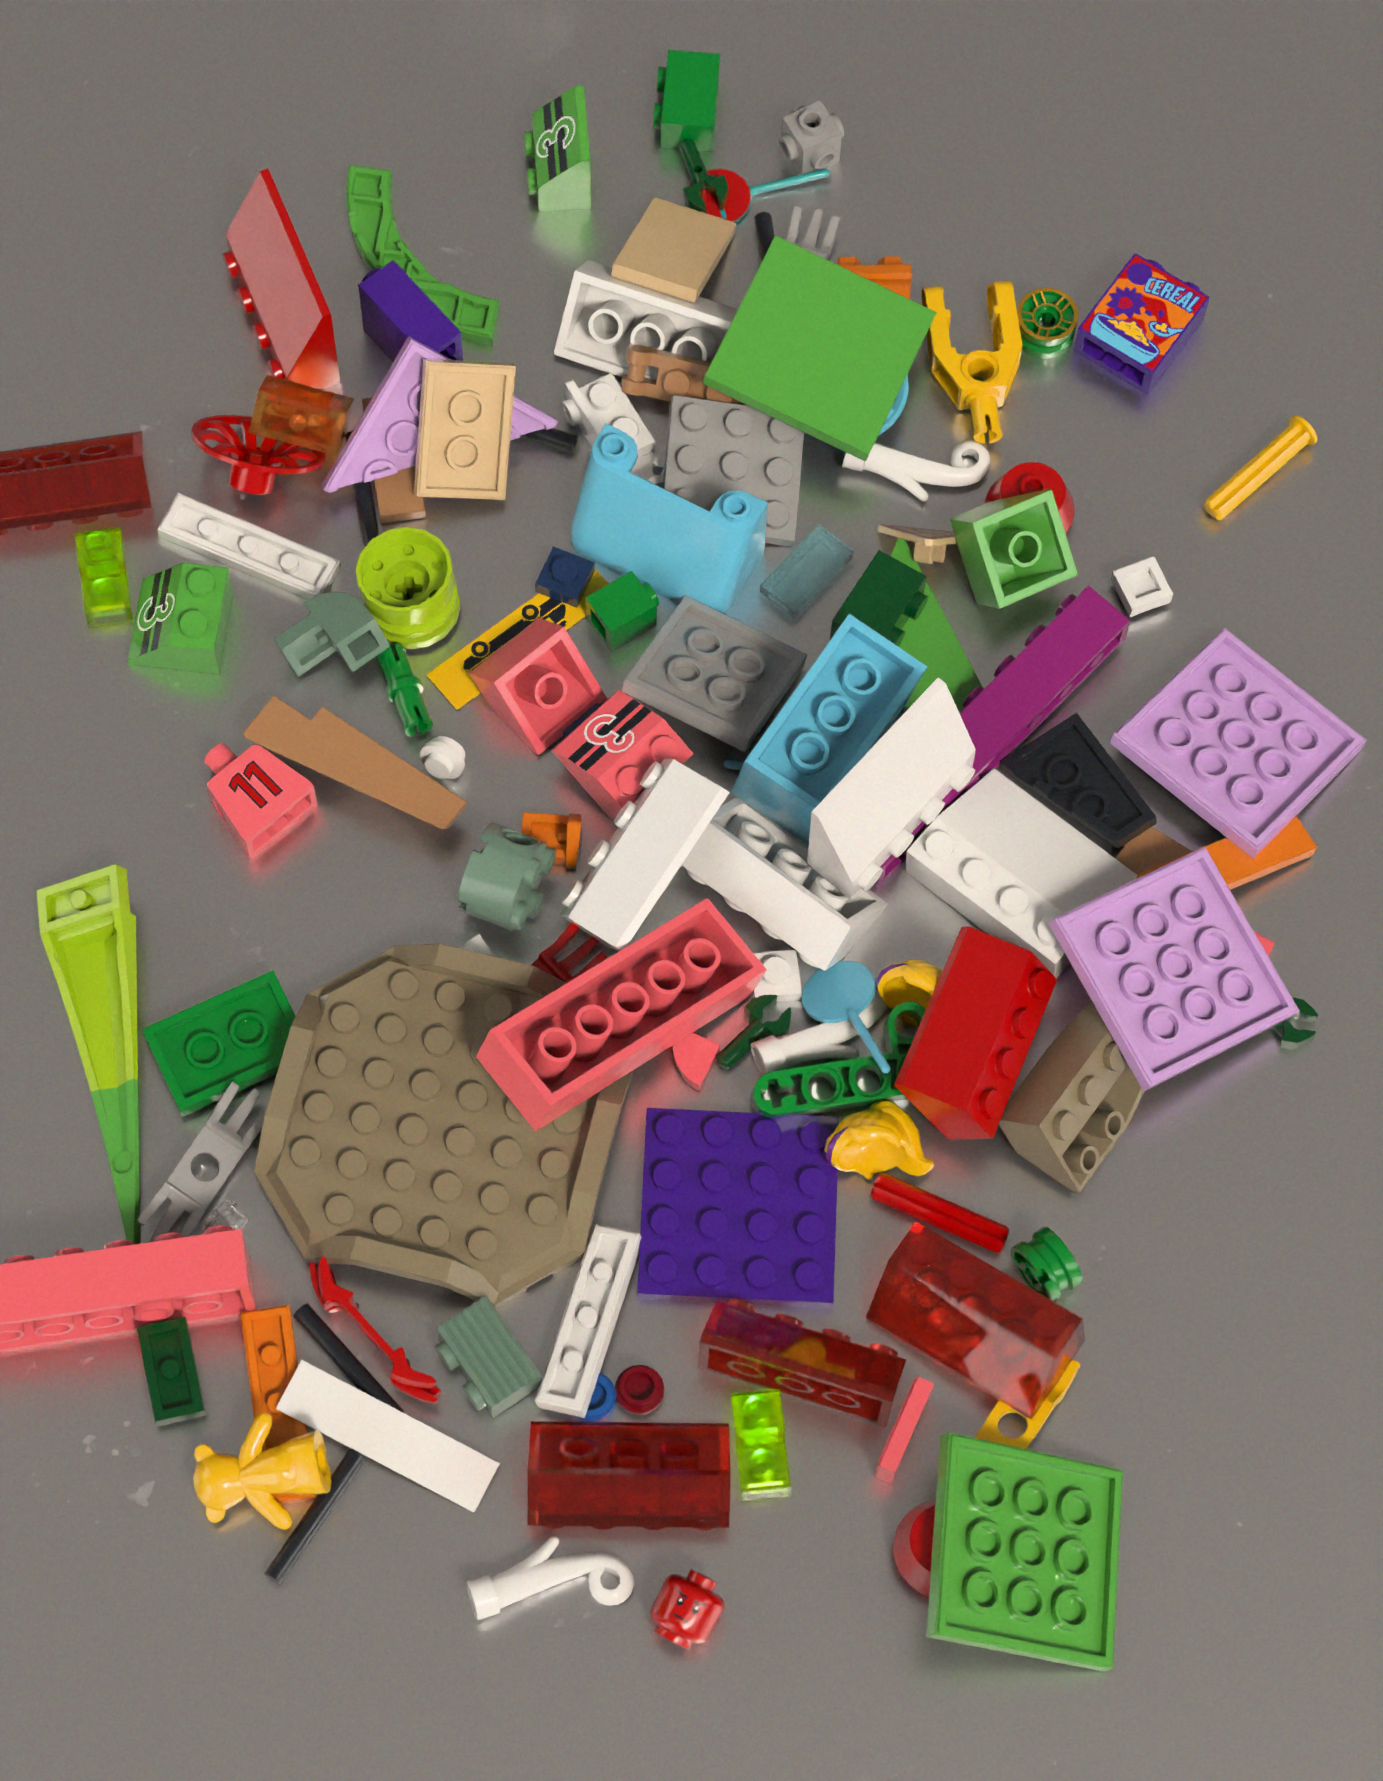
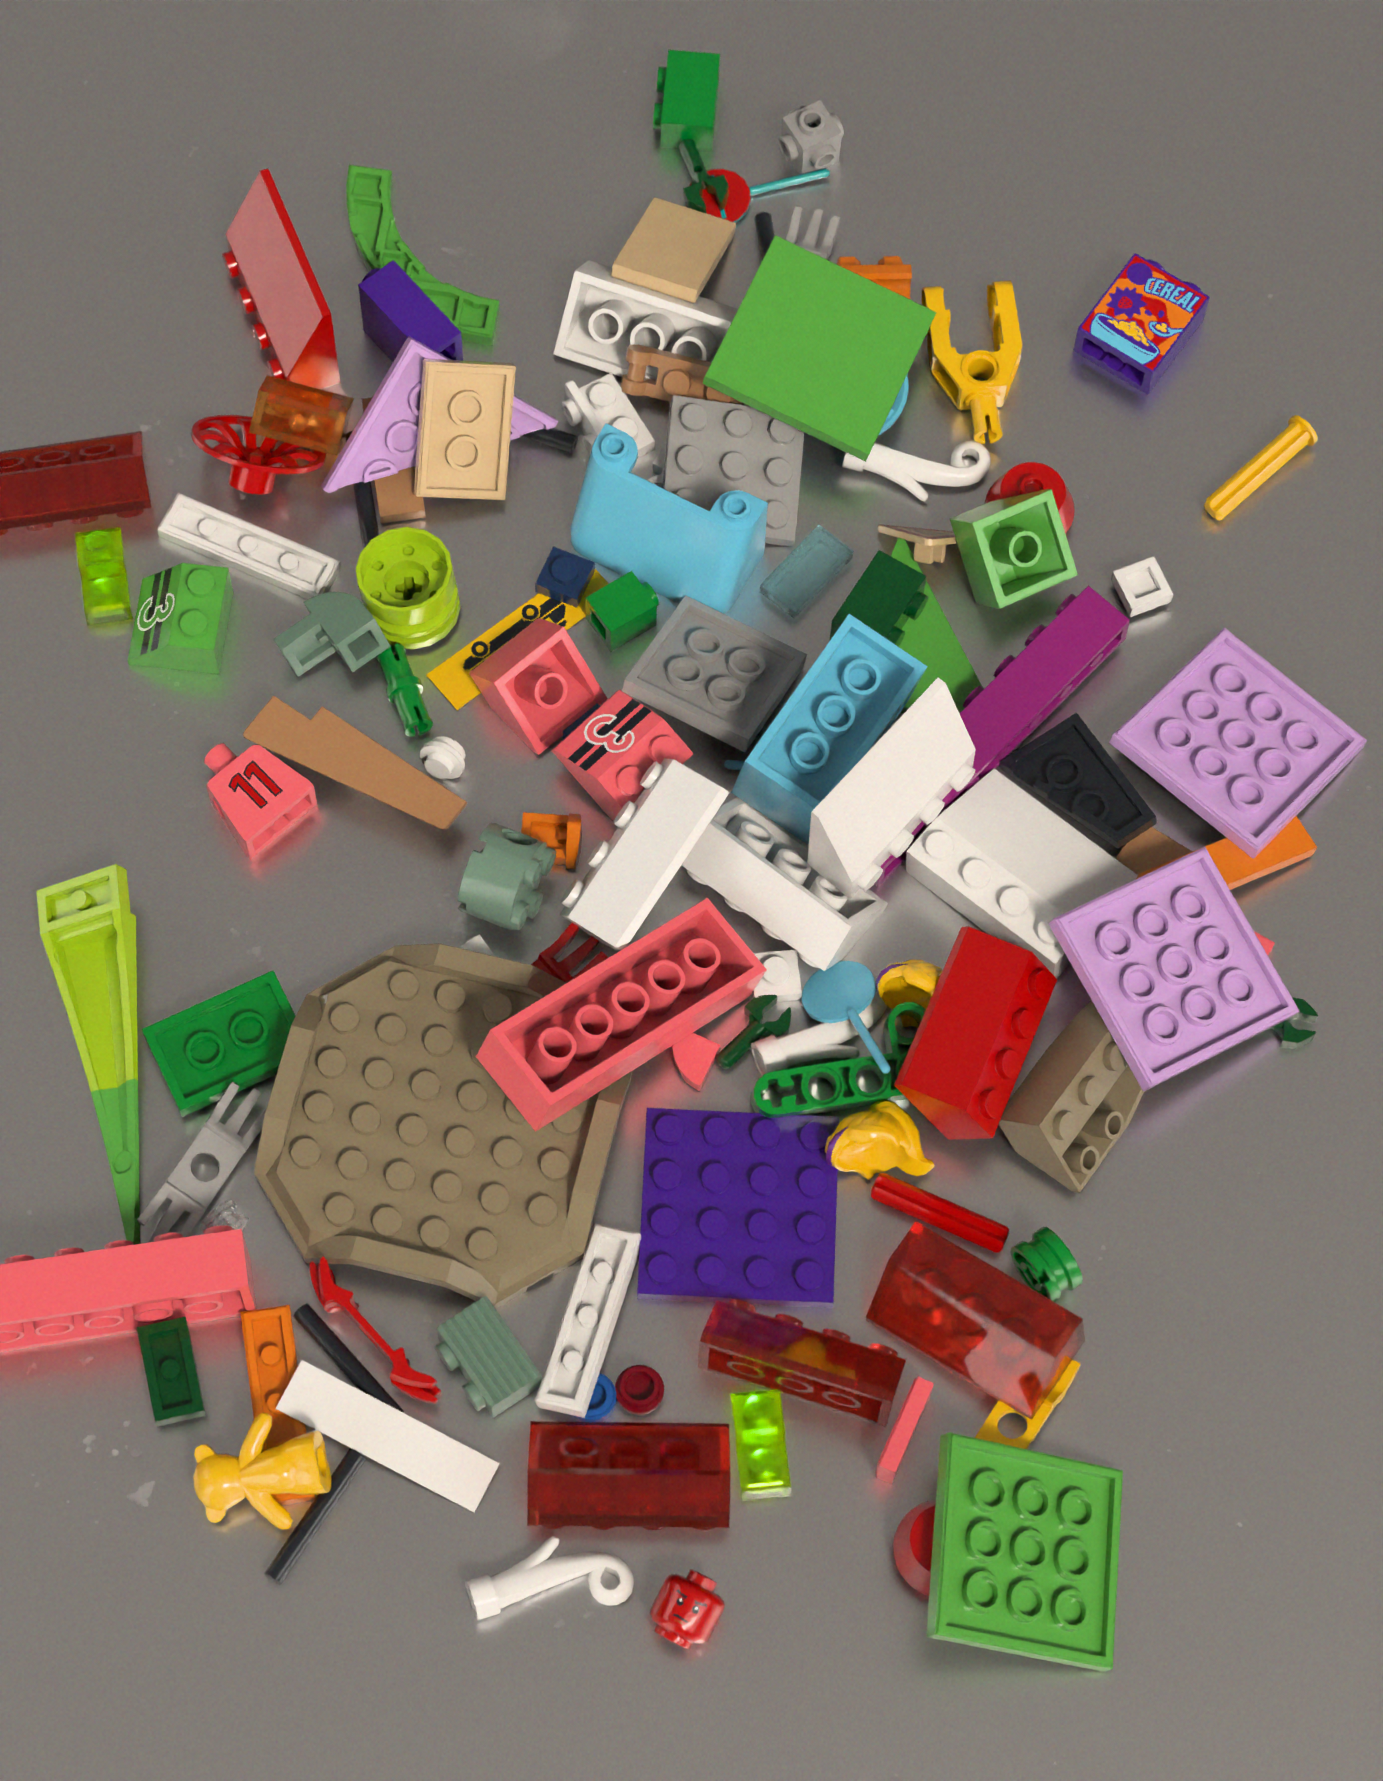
(560, 153): bright green slope -> none
(1056, 311): green wheel -> none

